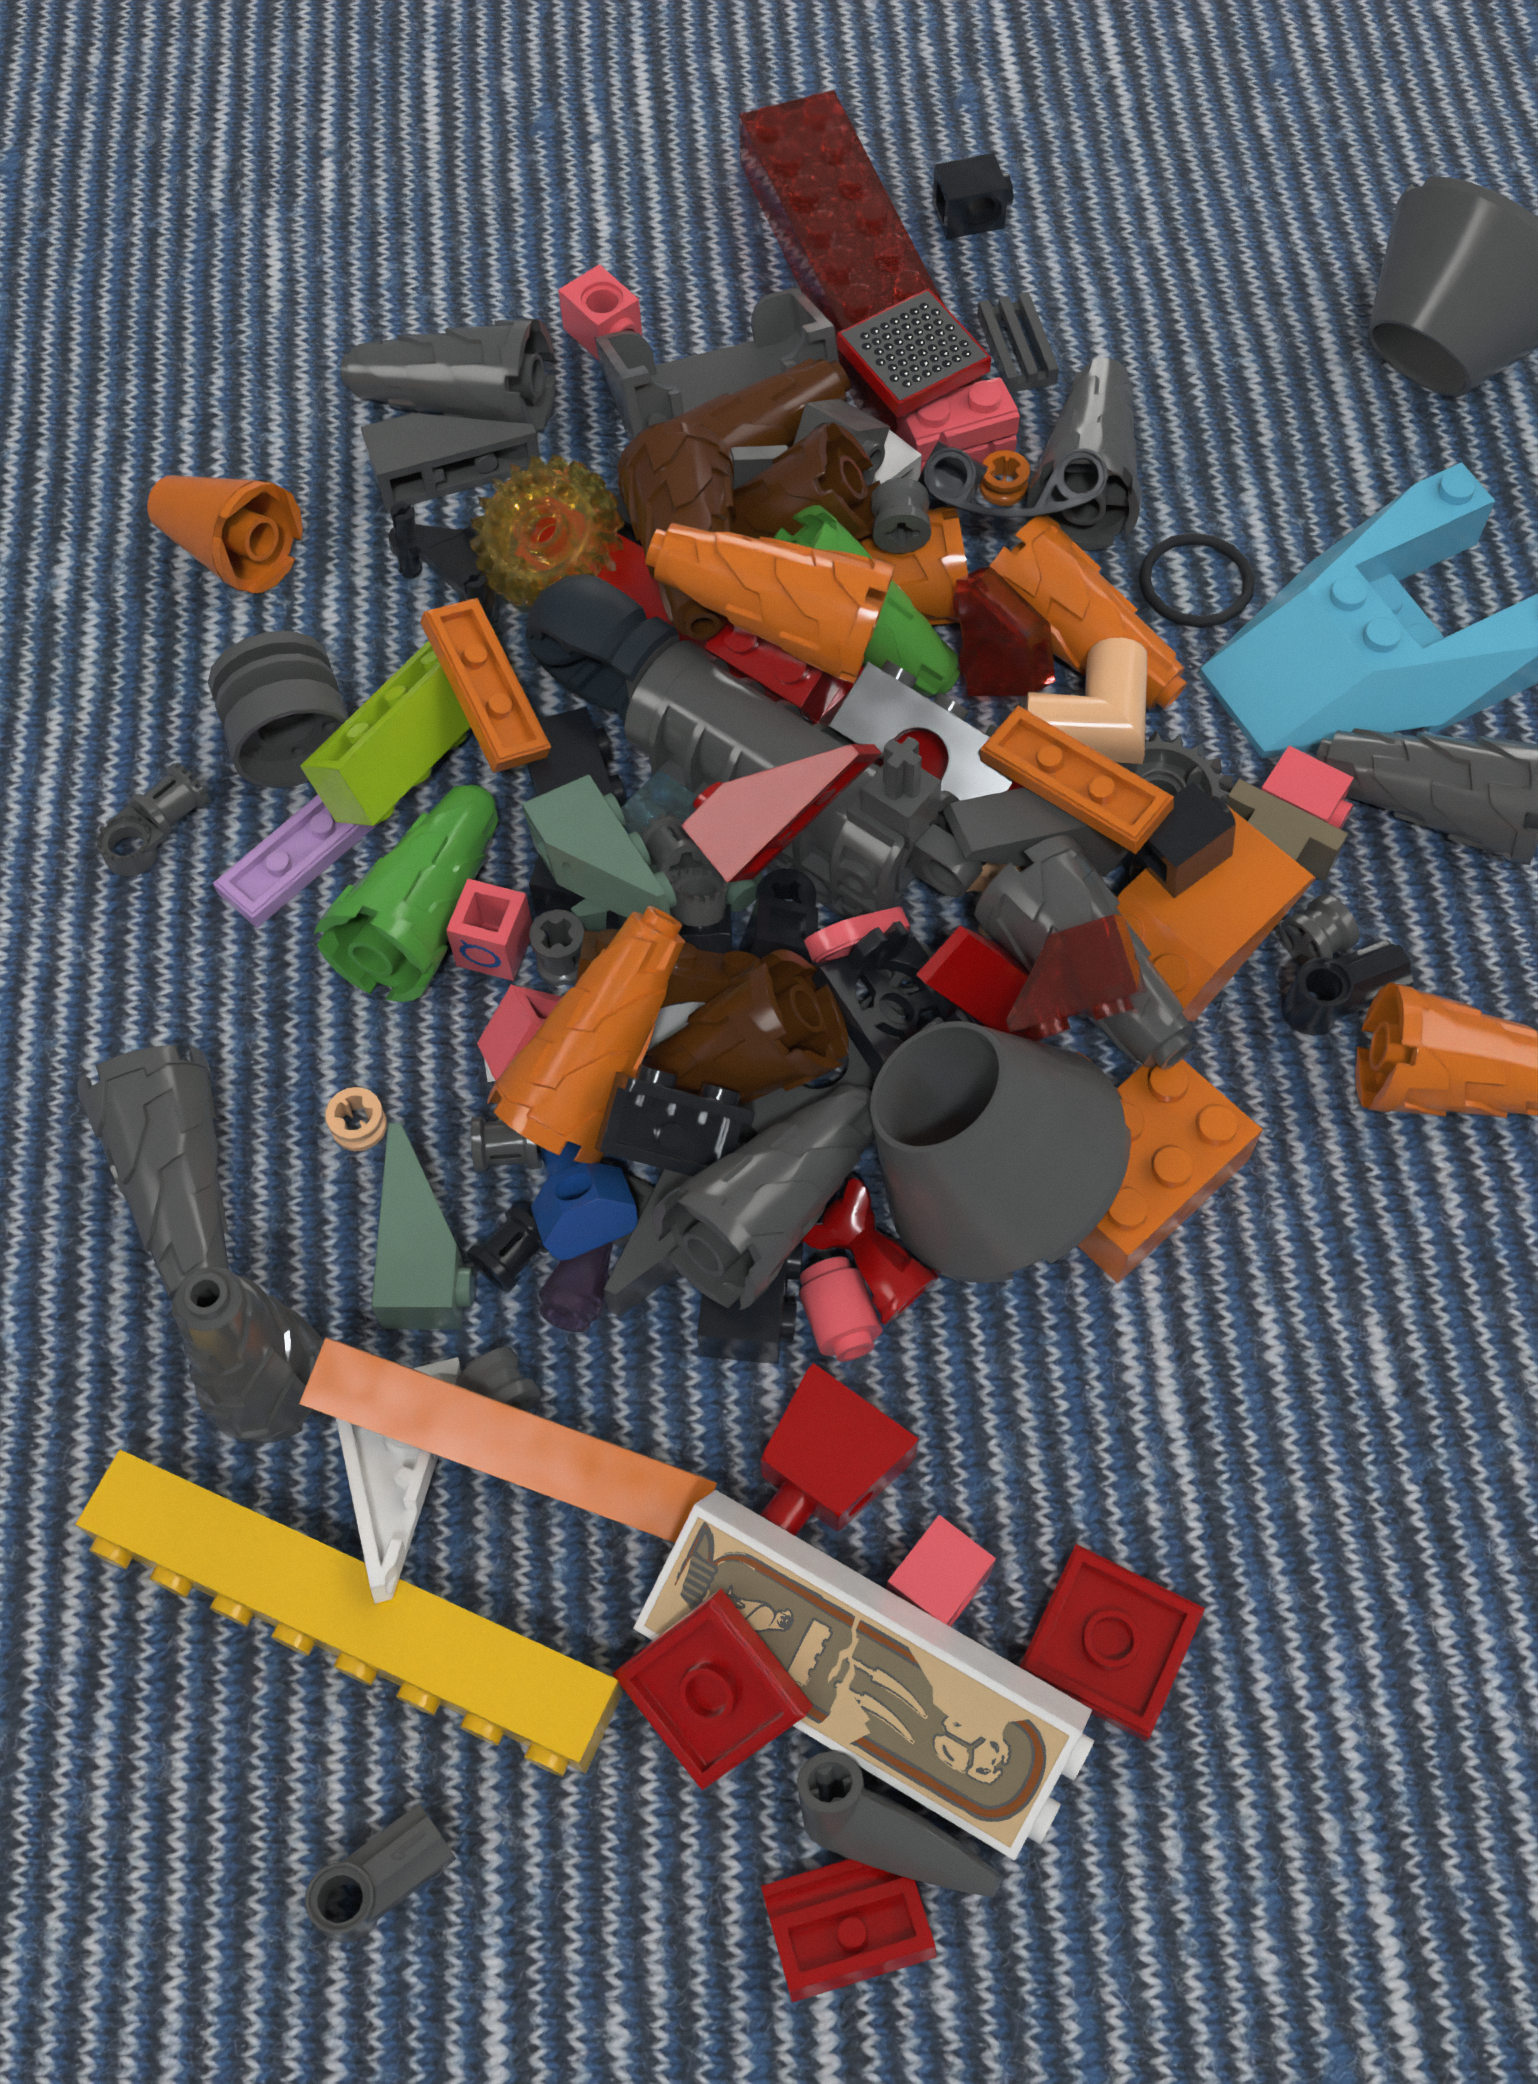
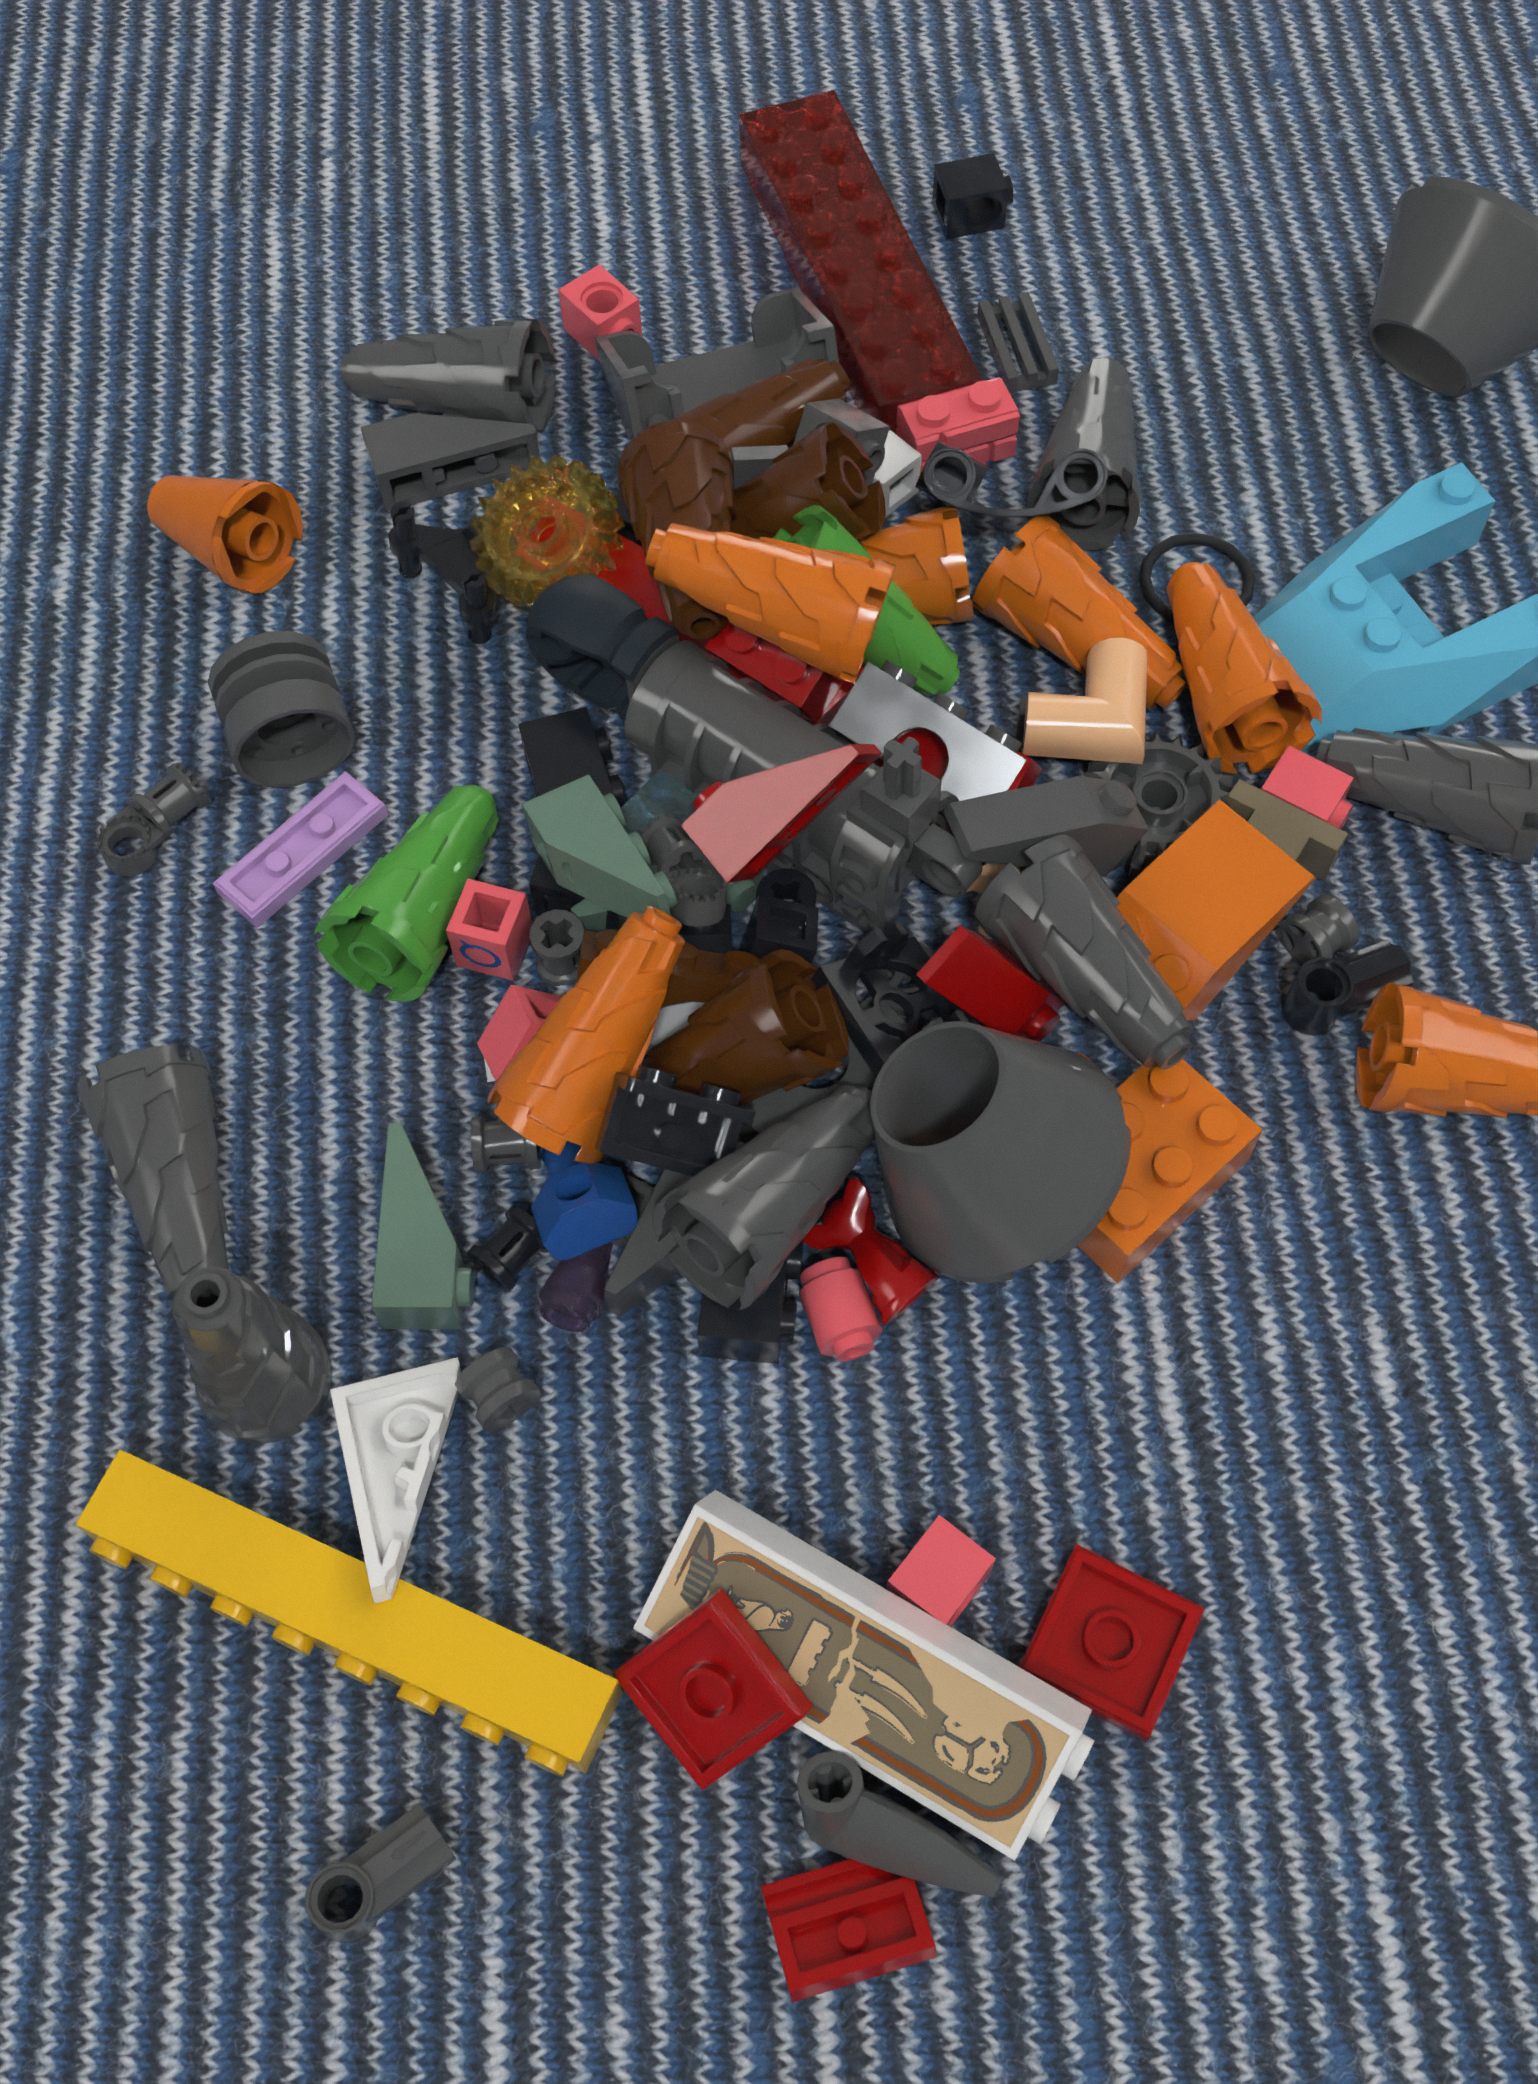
(342, 1105): light nougat bush -> none
(388, 743): lime brick -> none
(485, 685): orange tile -> none
(503, 1440): orange tile -> none
(831, 1455): red torso -> none
(840, 938): coral tile -> none
(900, 515): dark grey wheel -> none
(913, 352): tile -> none
(1002, 492): orange bush -> none
(1003, 638): clear red slope -> none
(1077, 779): orange tile -> none
(1078, 973): clear red slope -> none
(1189, 840): black brick -> none
(1239, 681): none -> orange cone

